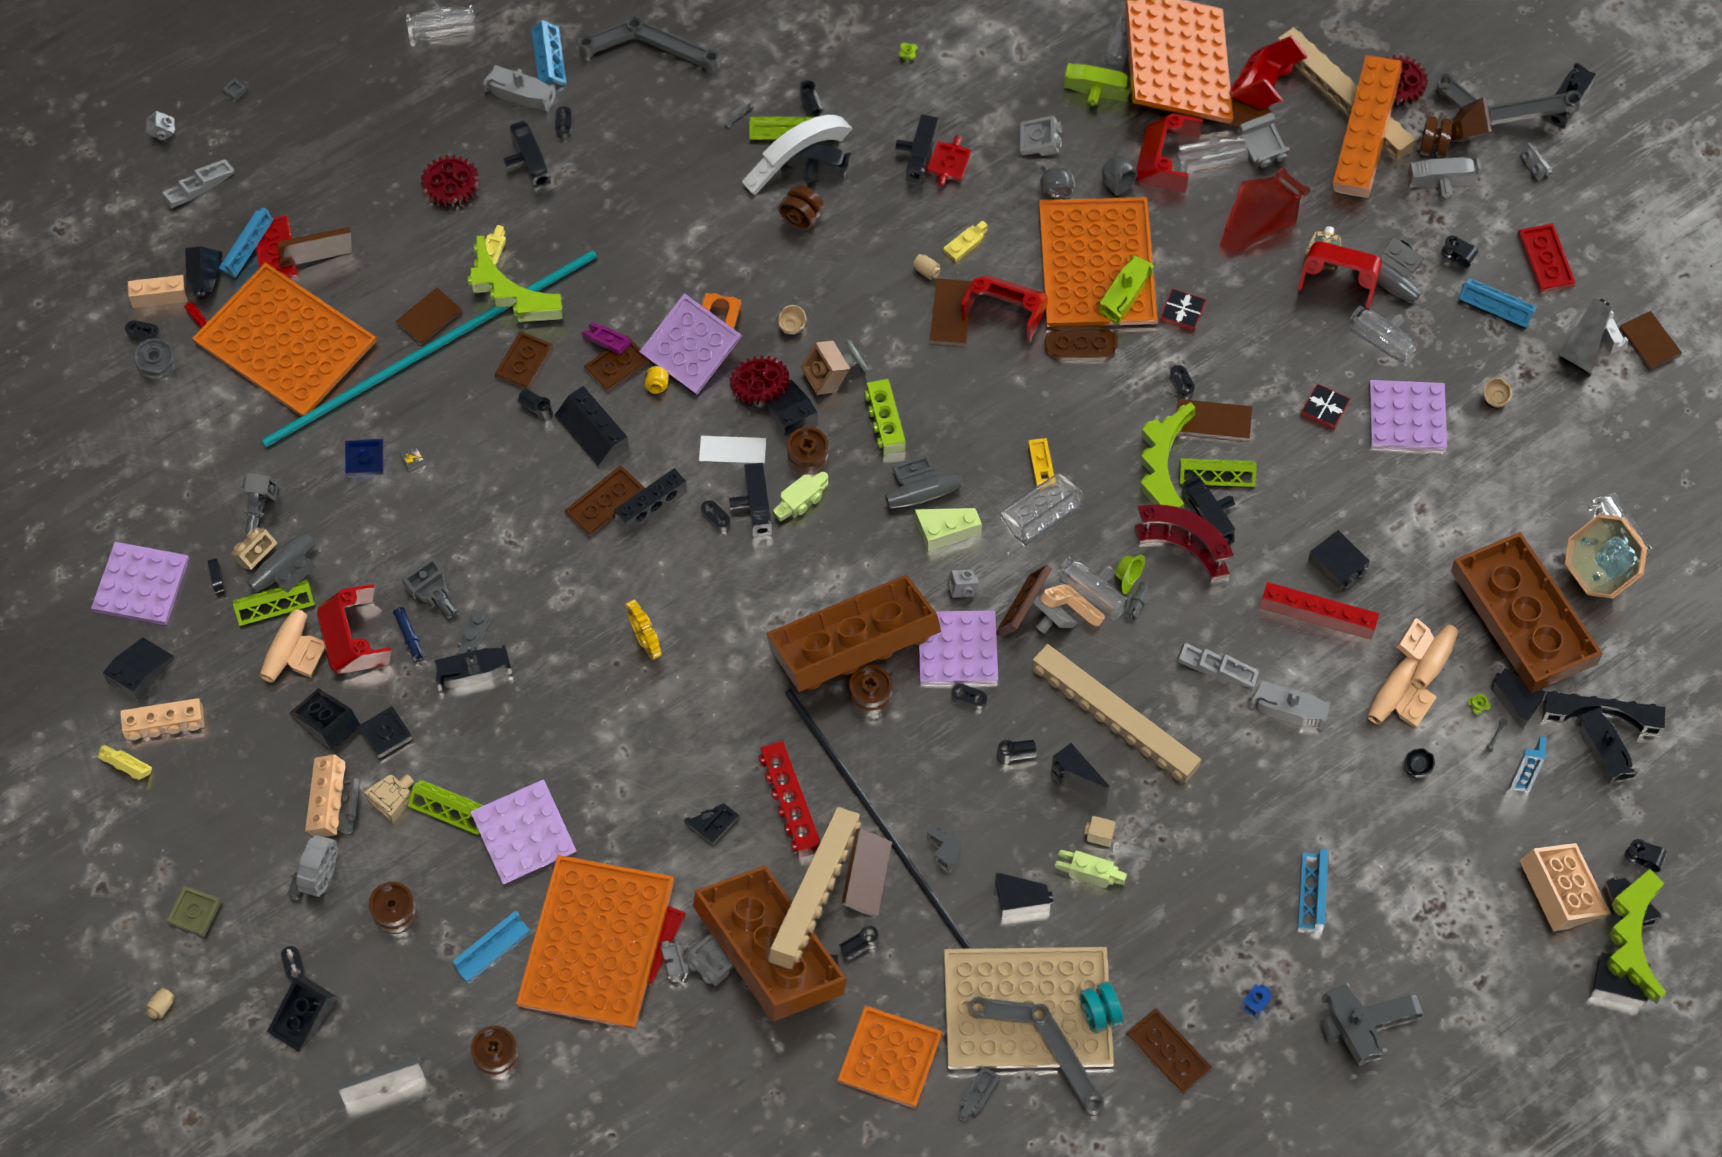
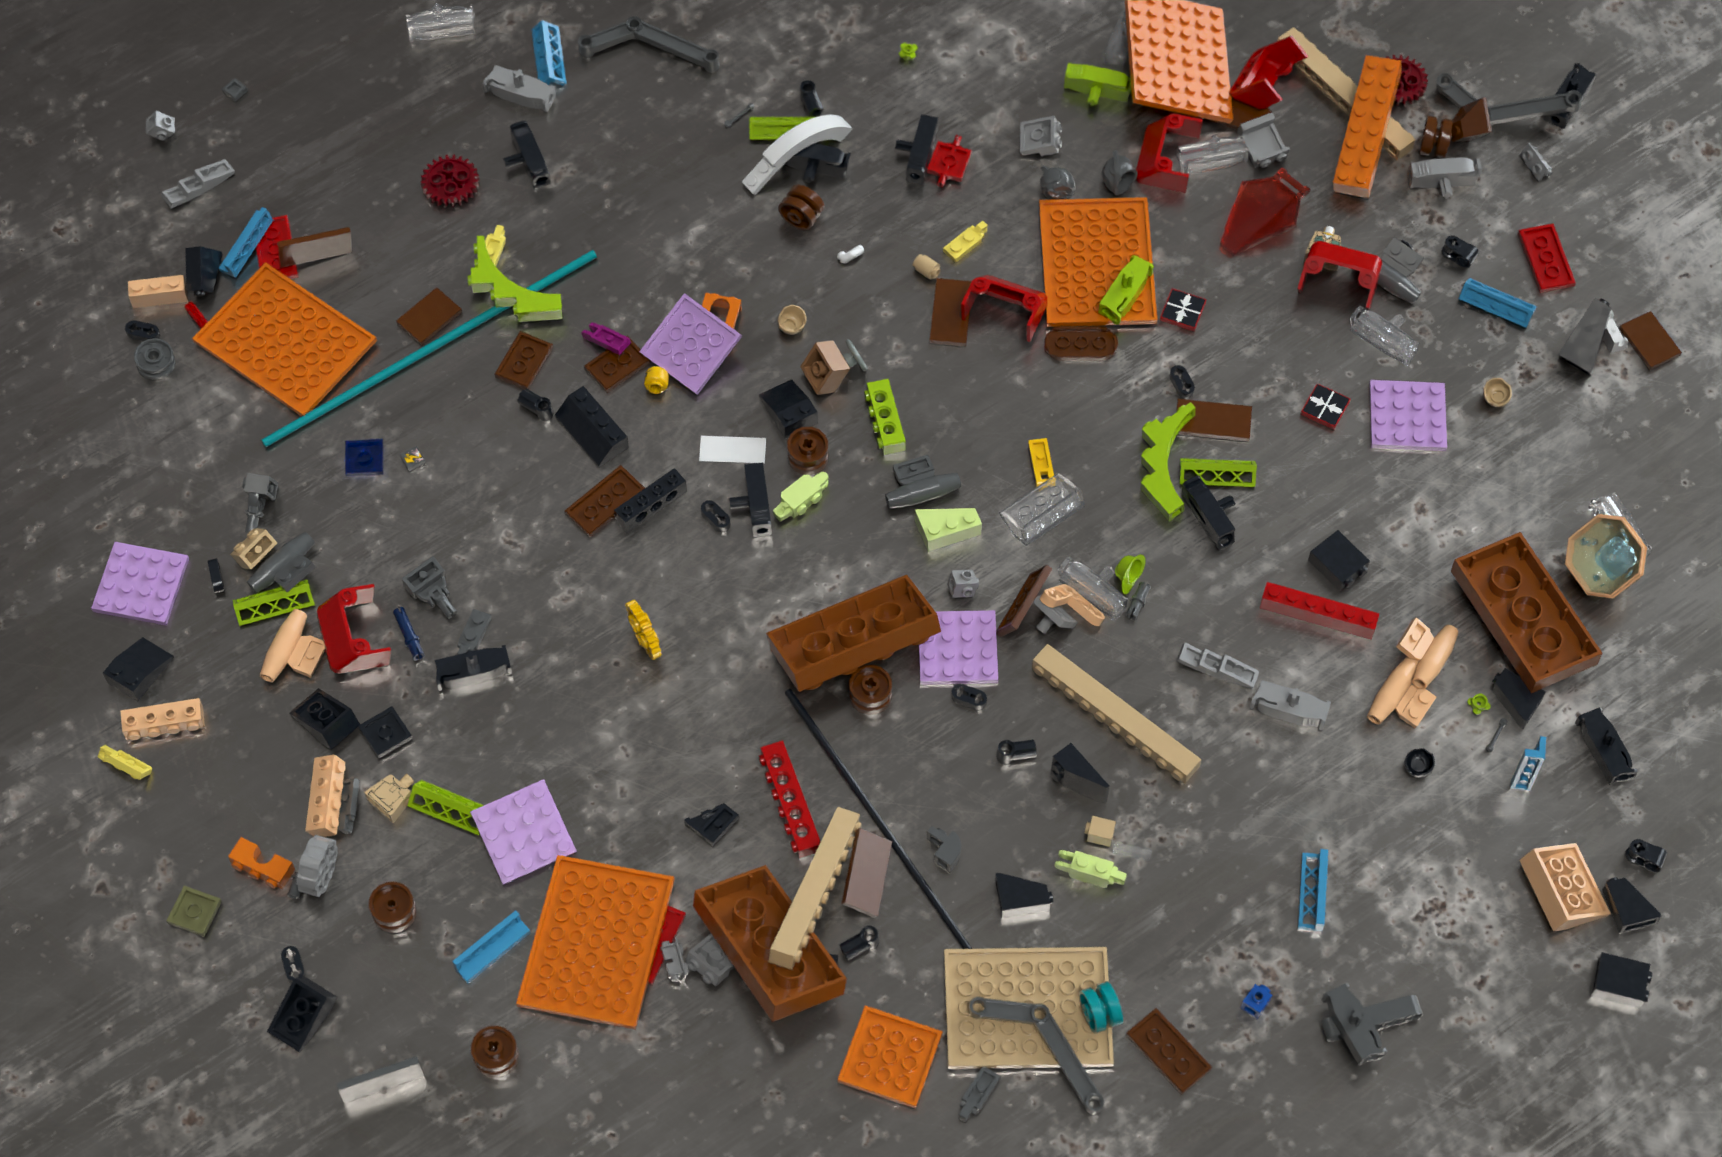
(159, 1003): tan brick -> none
(274, 873): none -> orange arch
(567, 122): black beam -> none
(759, 380): dark red gear -> none
(850, 255): none -> white arm
(1188, 533): dark red fence -> none
(1627, 933): lime arch -> none
(1643, 717): black arch -> none

